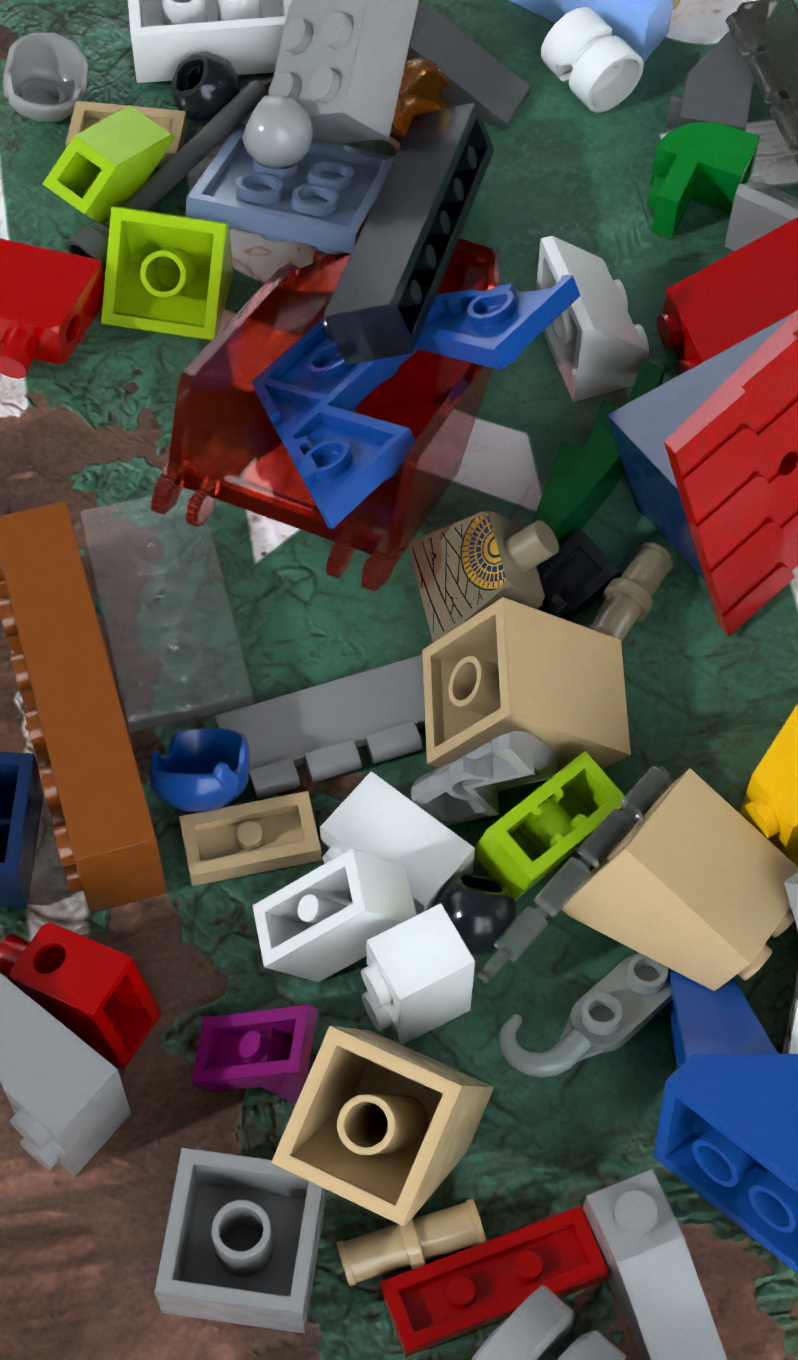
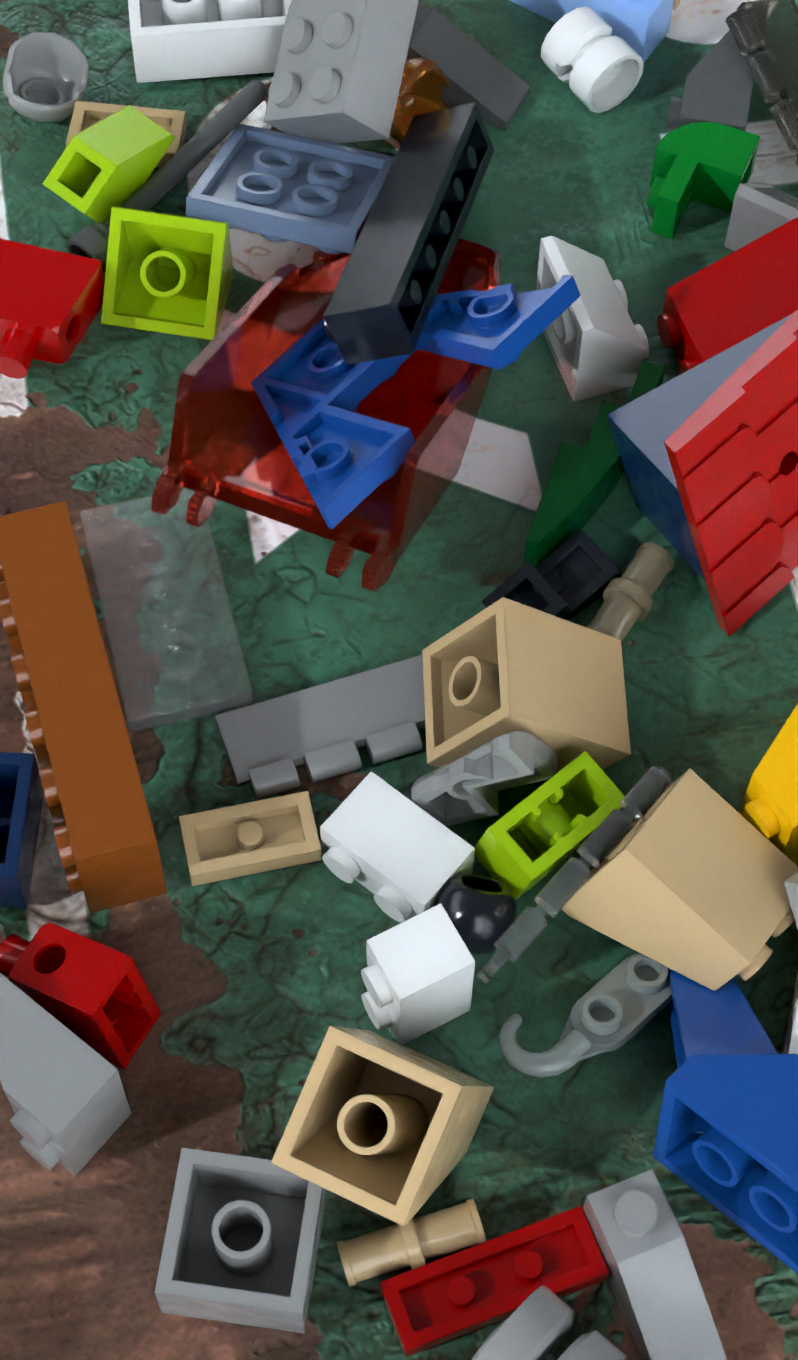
(201, 769): blue hair -> none
(204, 86): black piece -> none
(256, 1051): magenta slope -> none
(278, 132): light grey piece -> none
(330, 913): white brick -> none
(477, 564): dark tan torso -> none

